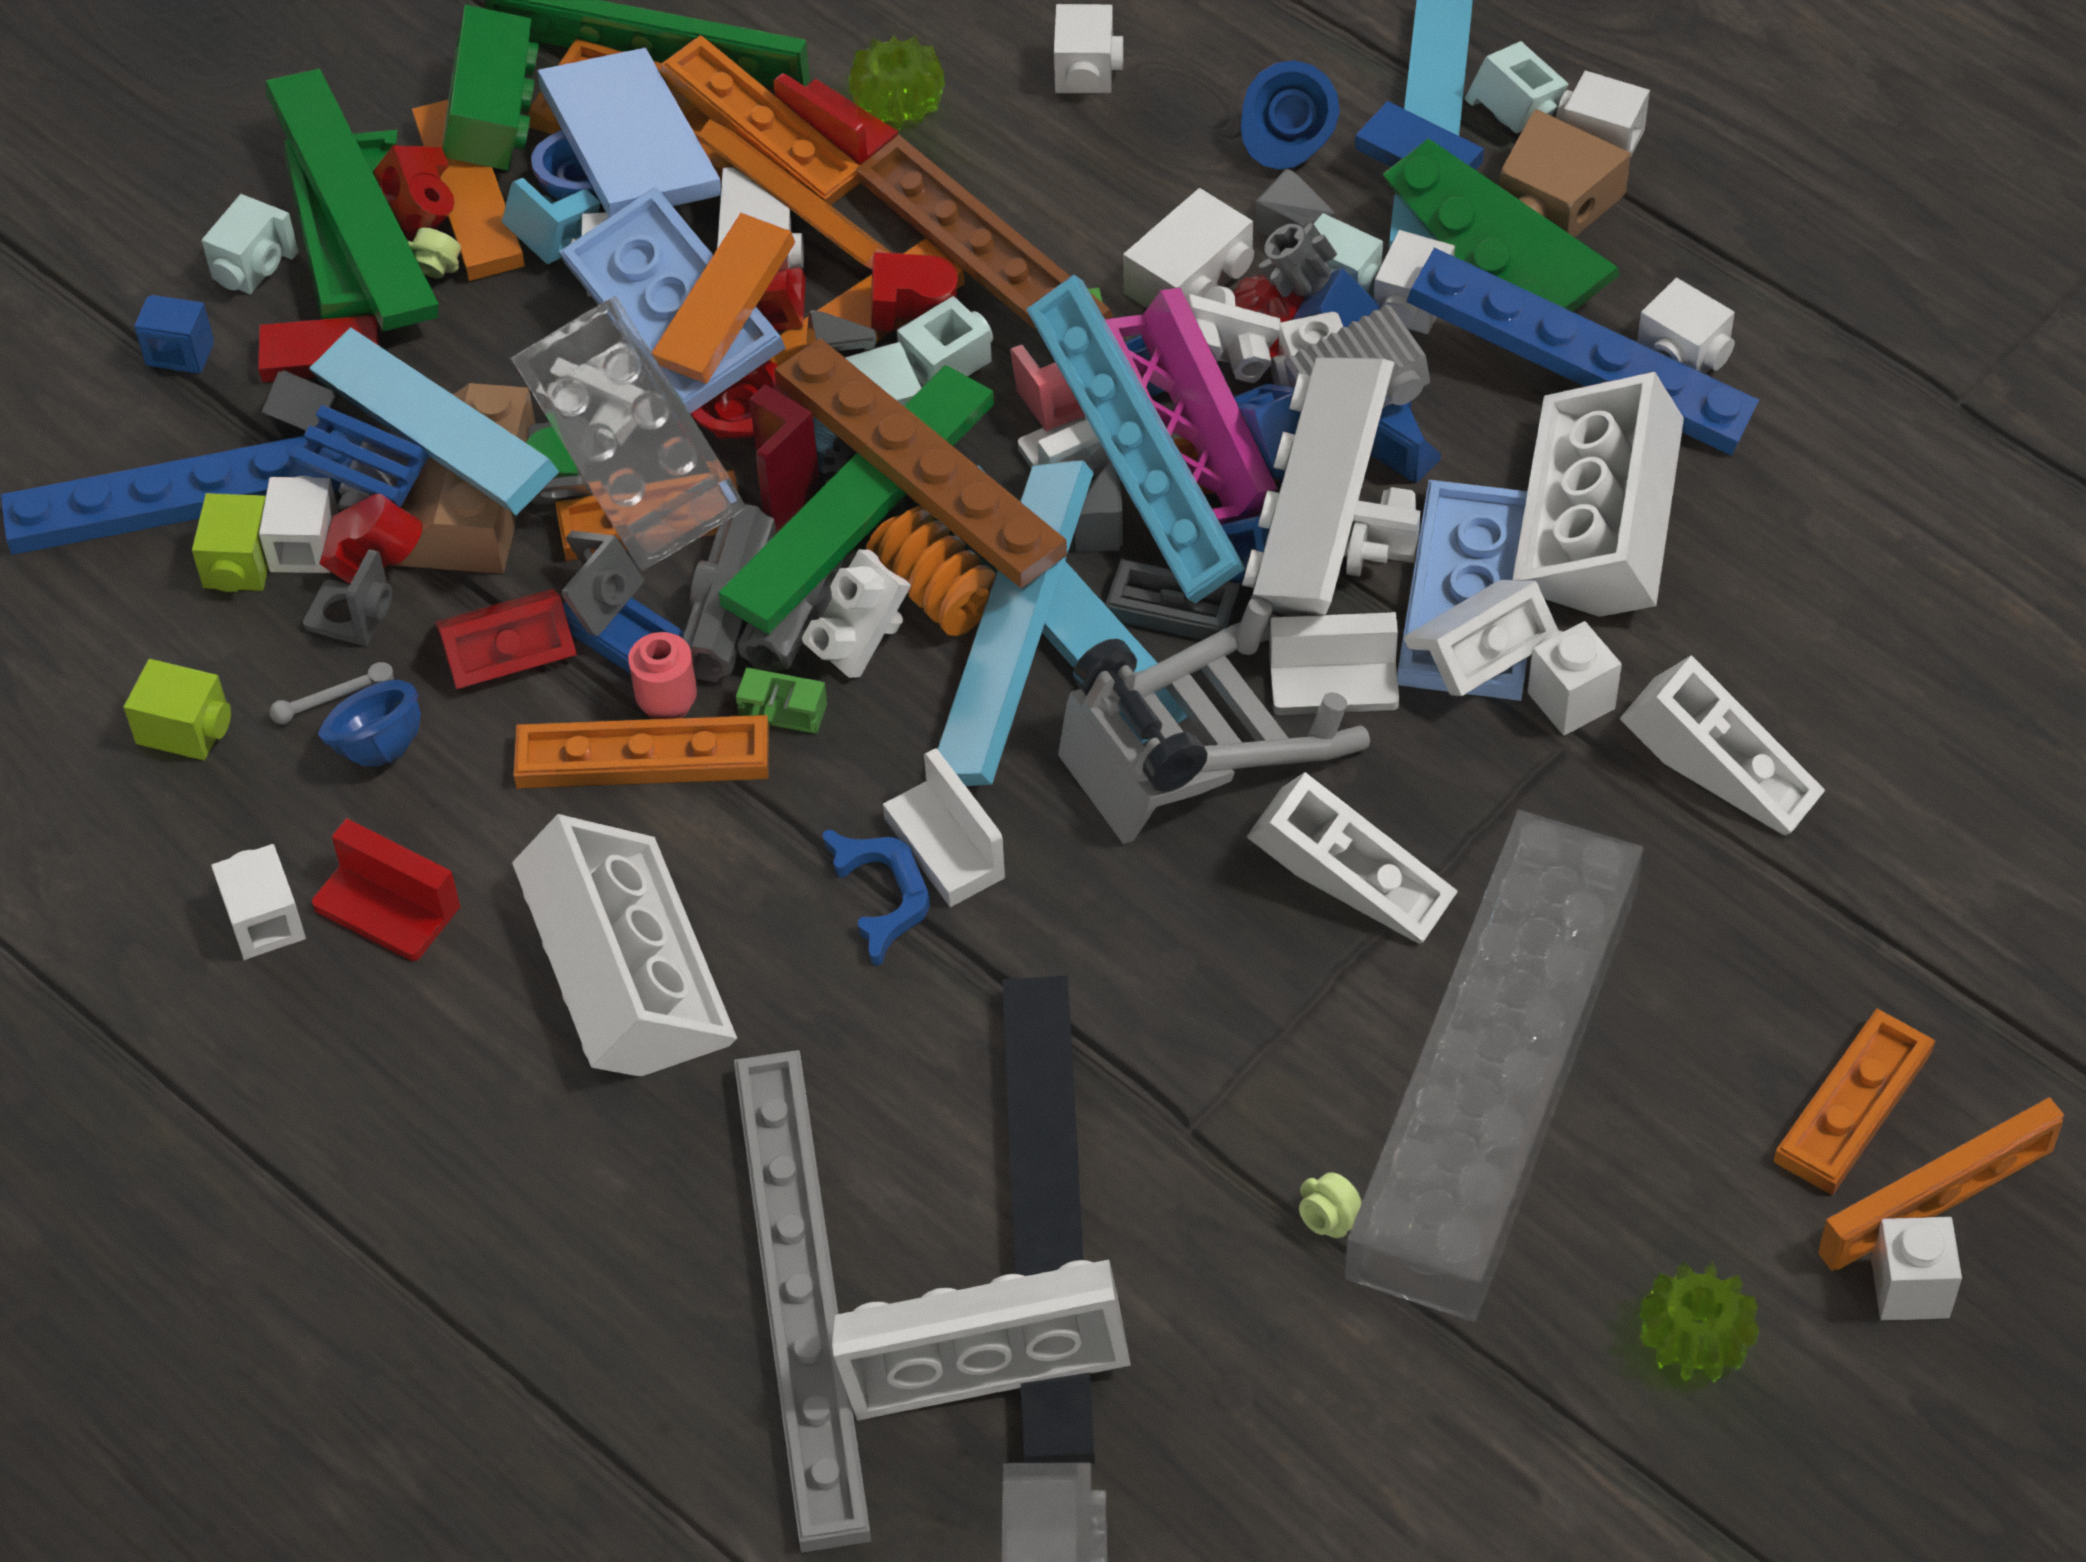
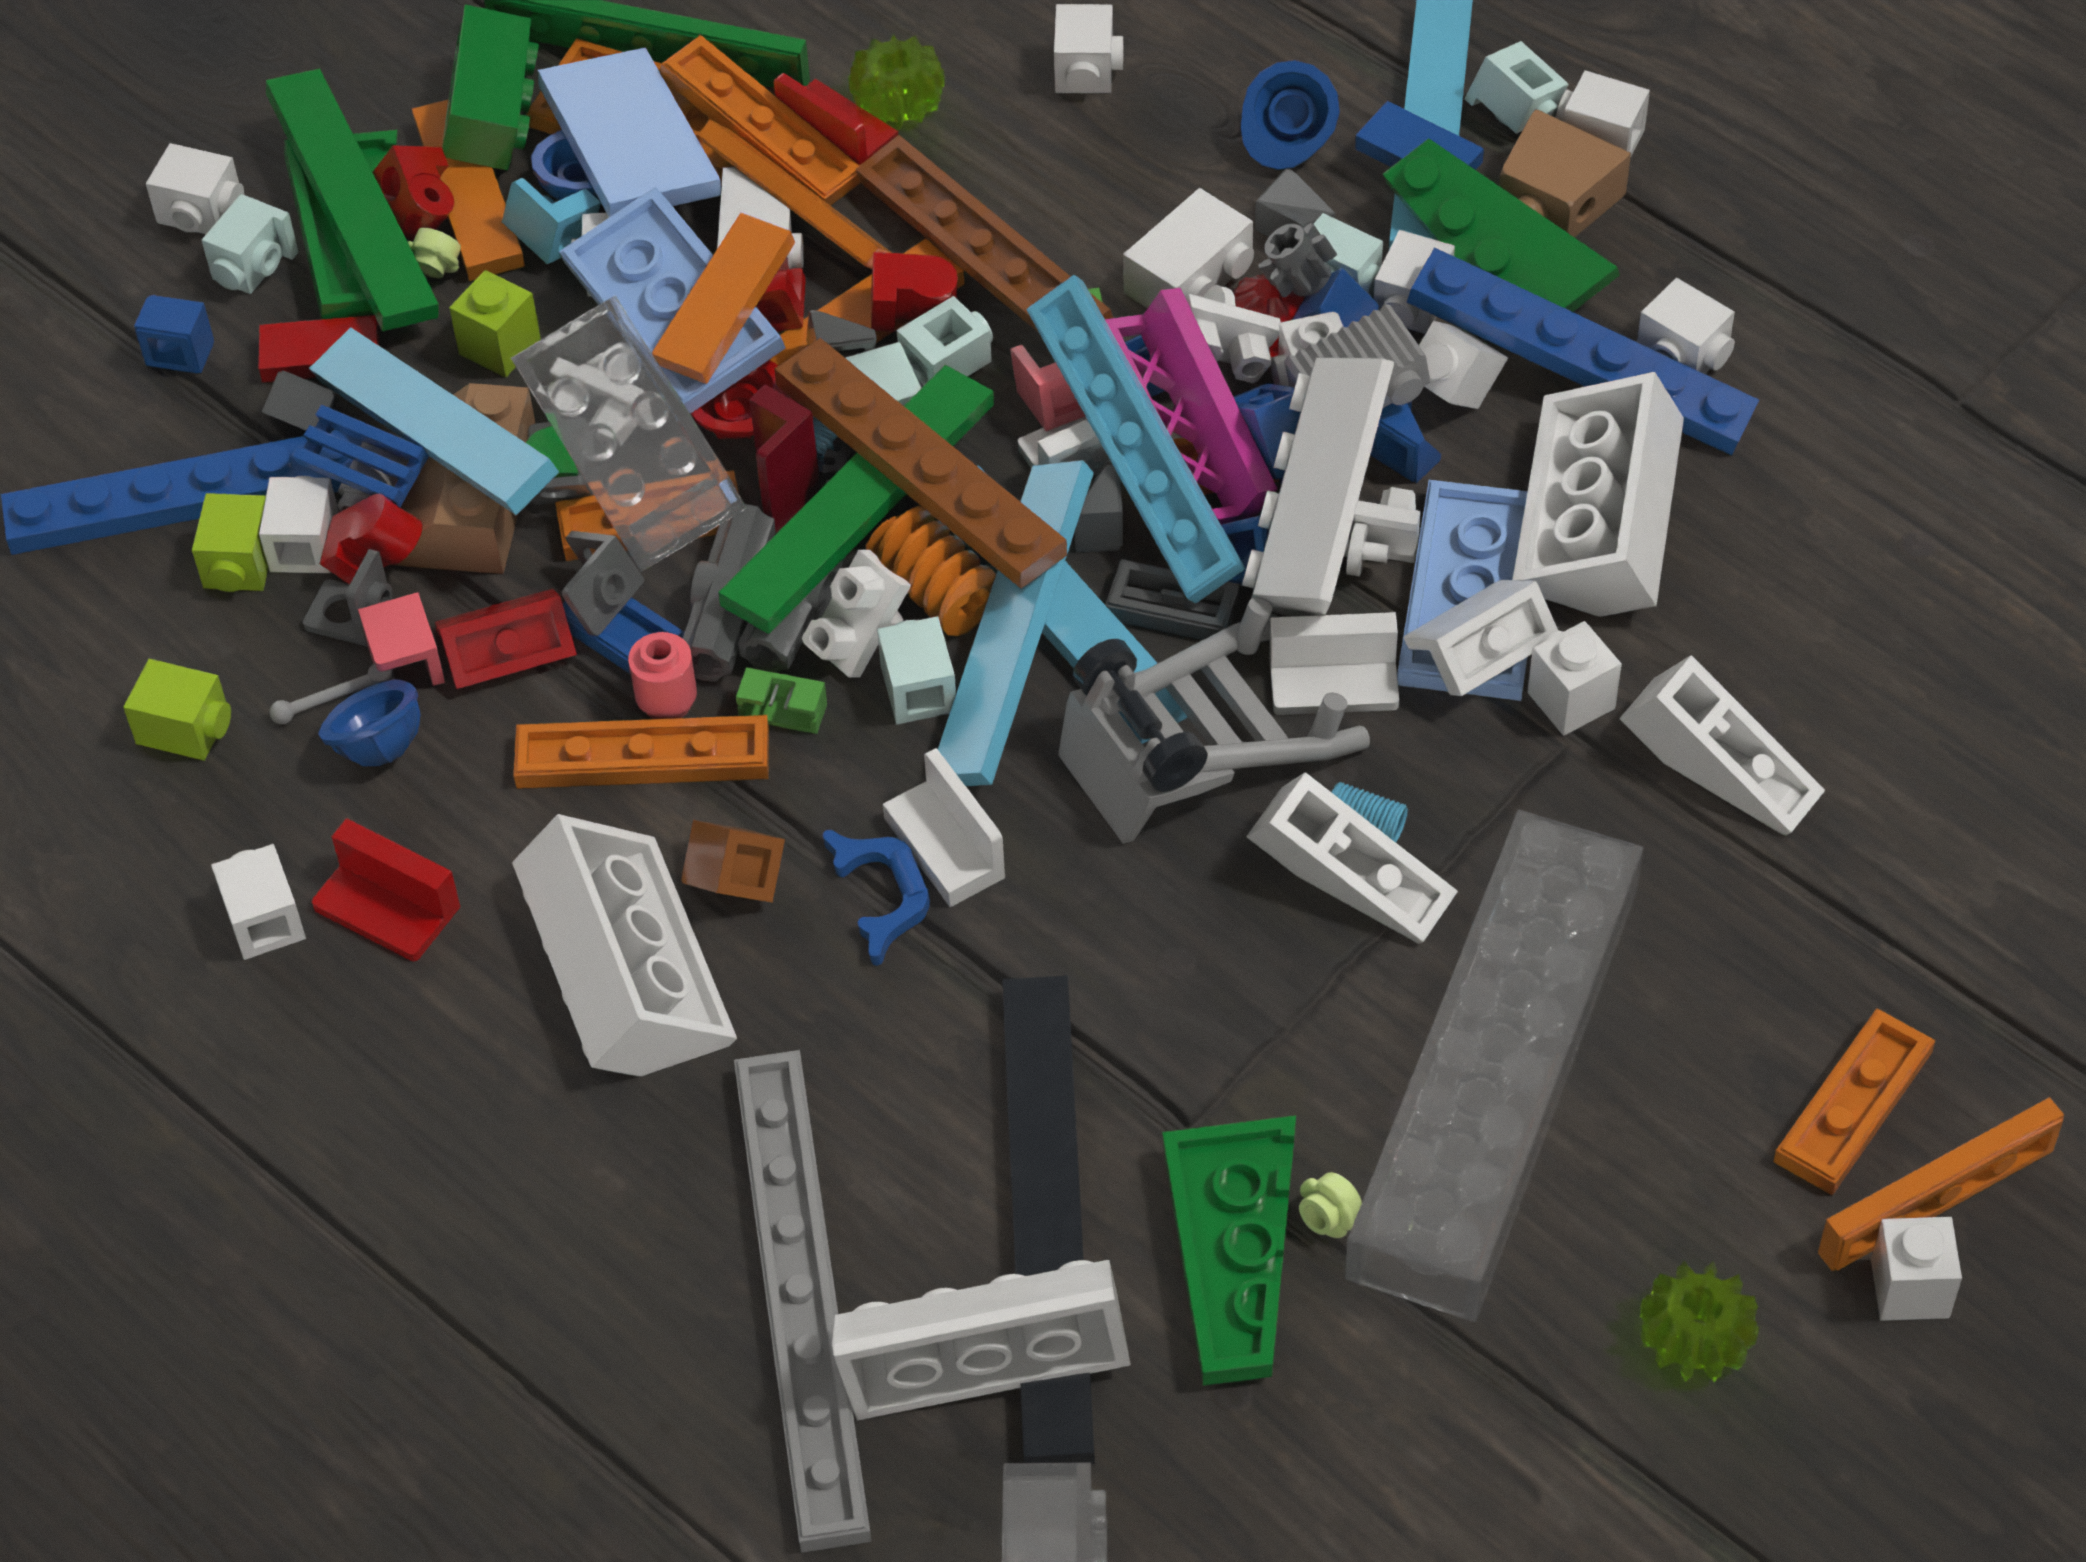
(192, 188): none -> white brick
(400, 635): none -> coral panel
(494, 322): none -> lime brick
(732, 861): none -> dark orange panel
(916, 669): none -> light aqua brick
(1231, 1231): none -> green wing
(1384, 817): none -> medium azure piece
(1460, 364): none -> white brick

